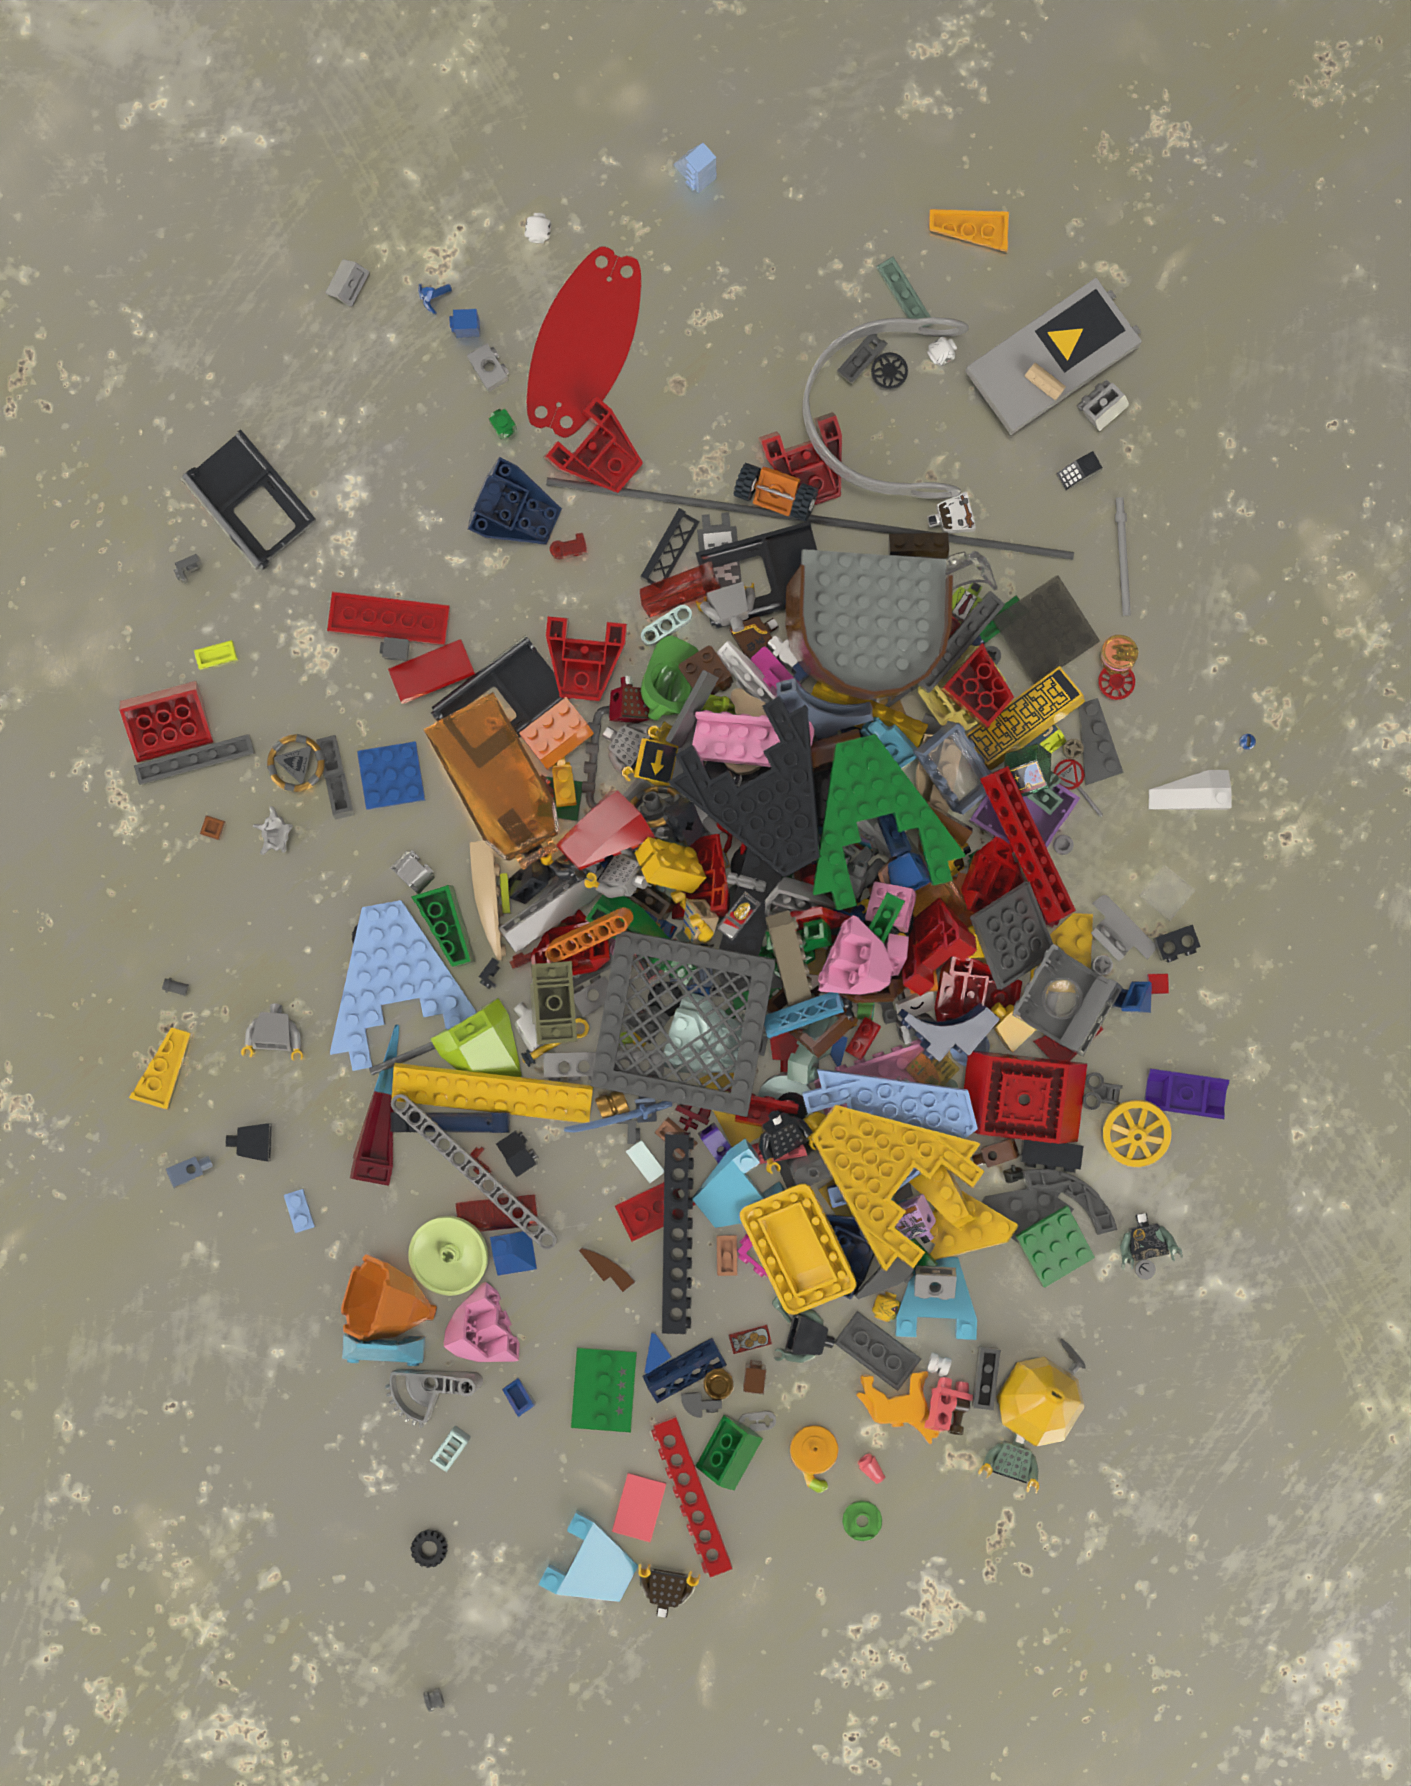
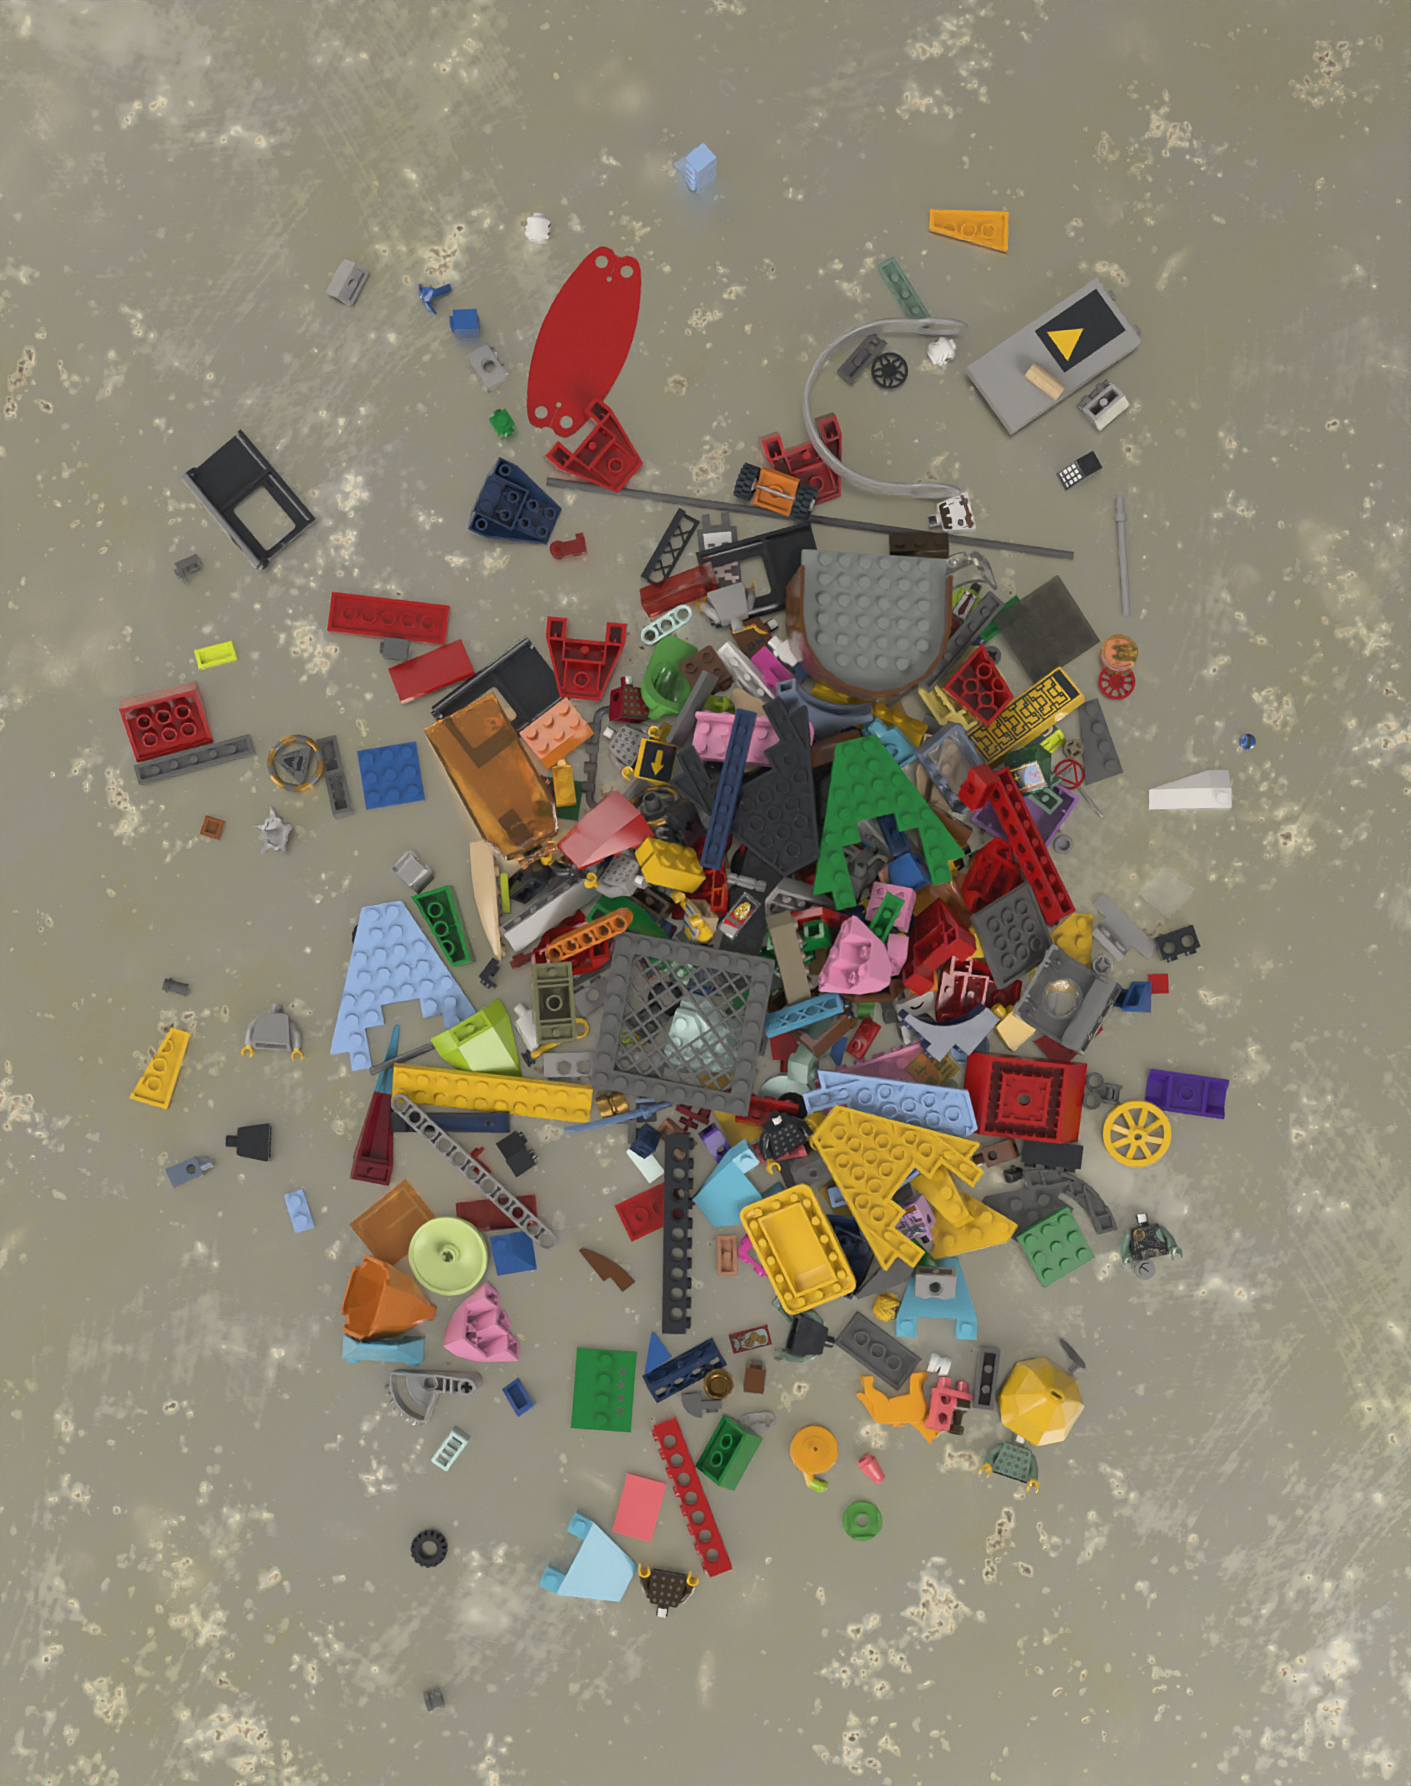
(392, 1223): none -> clear orange piece
(646, 1141): none -> dark blue bracket
(728, 789): none -> dark blue plate
(978, 787): none -> red brick

